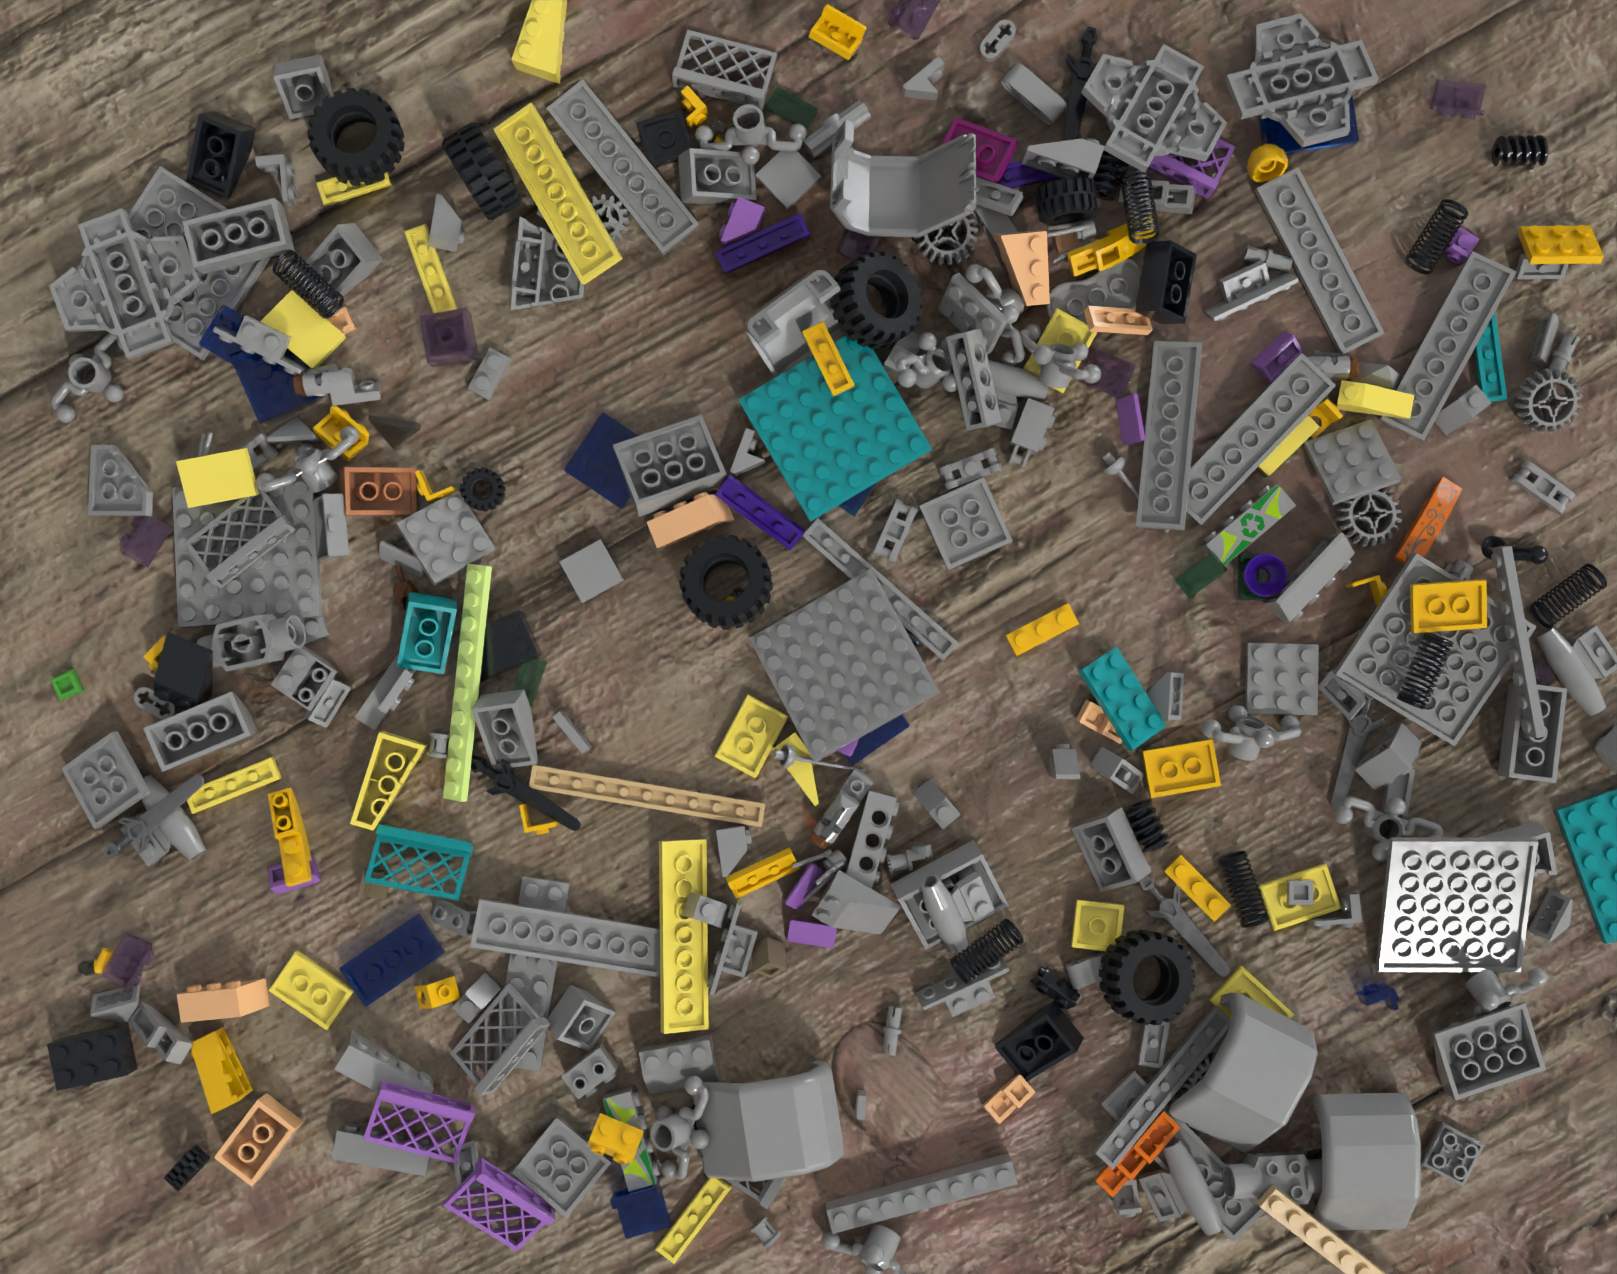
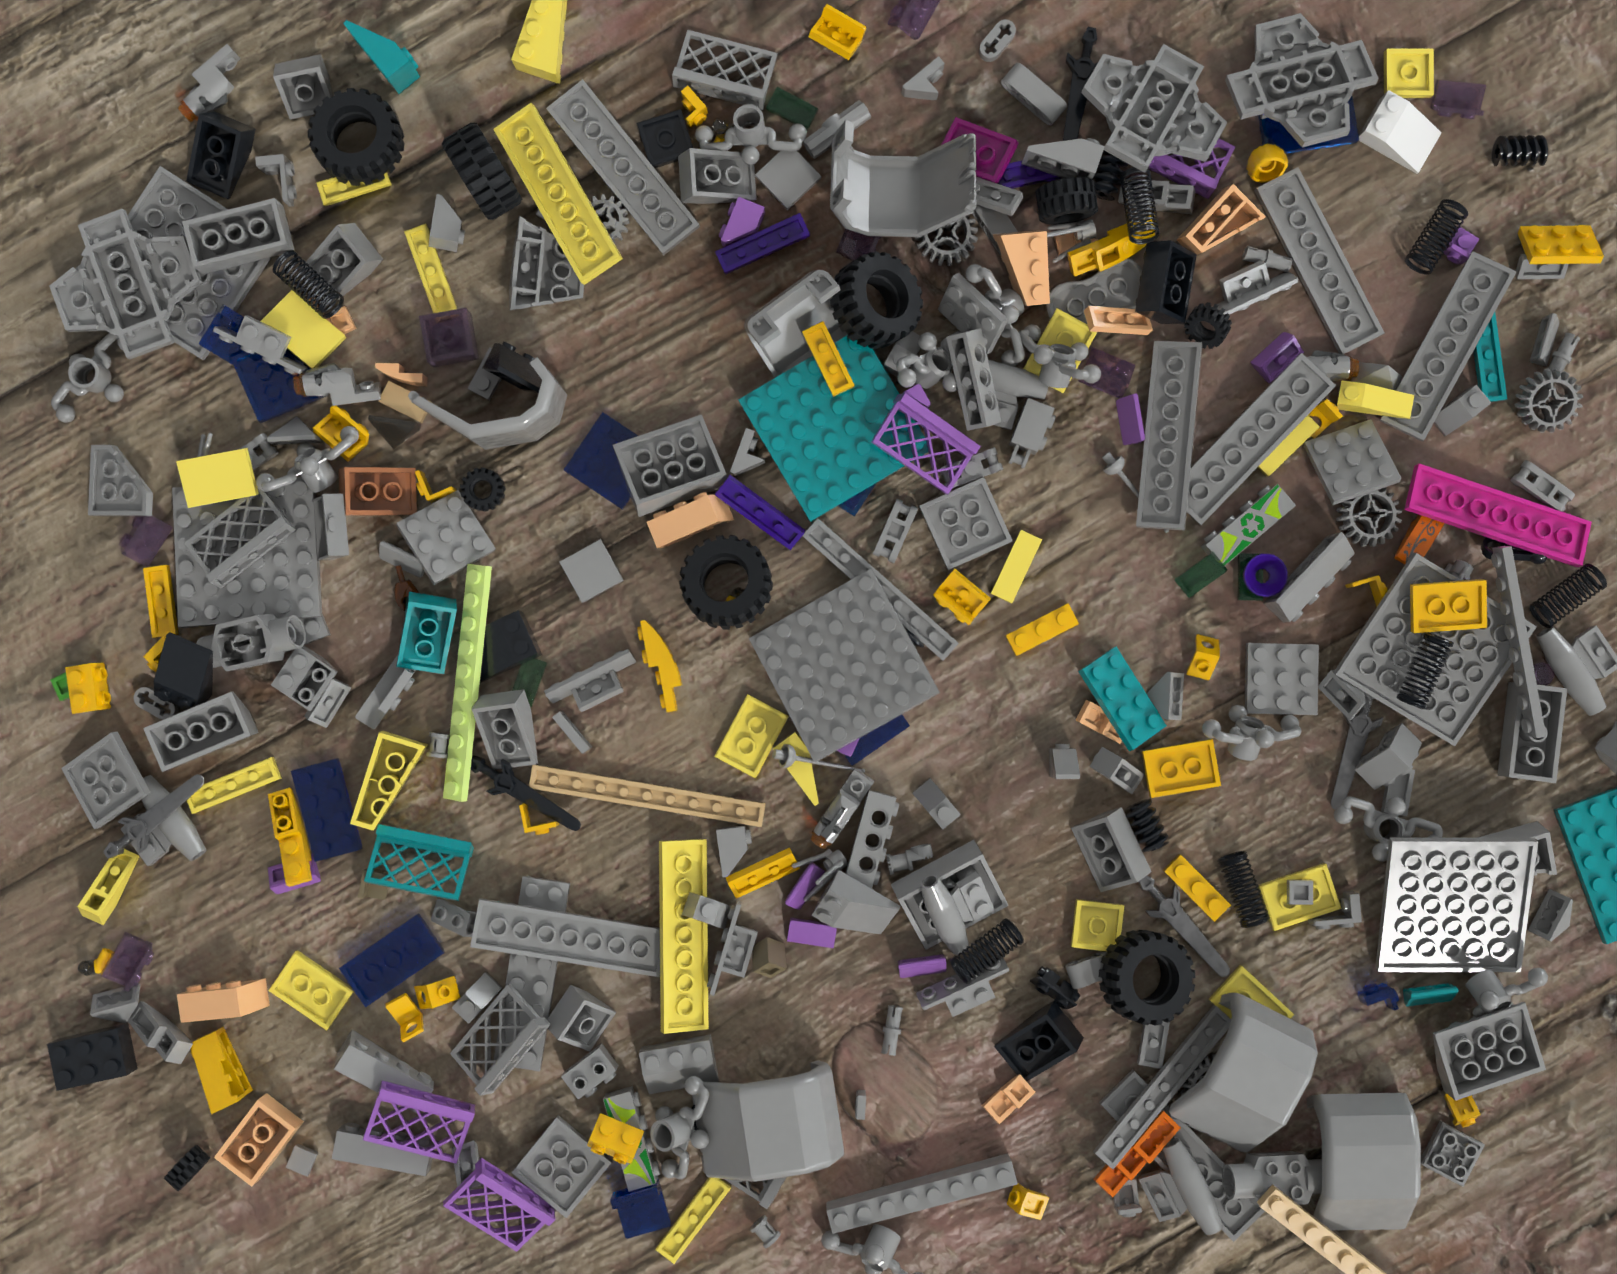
(88, 687): none -> yellow bracket
(108, 887): none -> light yellow slope
(160, 600): none -> yellow plate
(213, 85): none -> light grey plate
(302, 1160): none -> light grey tile
(326, 809): none -> clear blue plate
(394, 63): none -> teal slope
(396, 372): none -> light nougat slope
(397, 399): none -> tan tile
(406, 1015): none -> yellow bracket
(509, 431): none -> light grey windscreen
(513, 367): none -> black slope
(594, 683): none -> light grey bracket
(658, 654): none -> yellow slope
(919, 395): none -> medium lavender slope
(922, 966): none -> medium lavender slope
(935, 425): none -> medium lavender fence
(961, 597): none -> yellow bracket
(1016, 566): none -> light yellow tile
(1027, 1202): none -> yellow bracket
(1204, 658): none -> yellow bracket
(1212, 316): none -> black tyre
(1221, 219): none -> light nougat wedge
(1399, 132): none -> white slope
(1409, 72): none -> light yellow plate
(1429, 994): none -> teal slope
(1463, 1110): none -> yellow bracket
(1498, 515): none -> dark pink plate

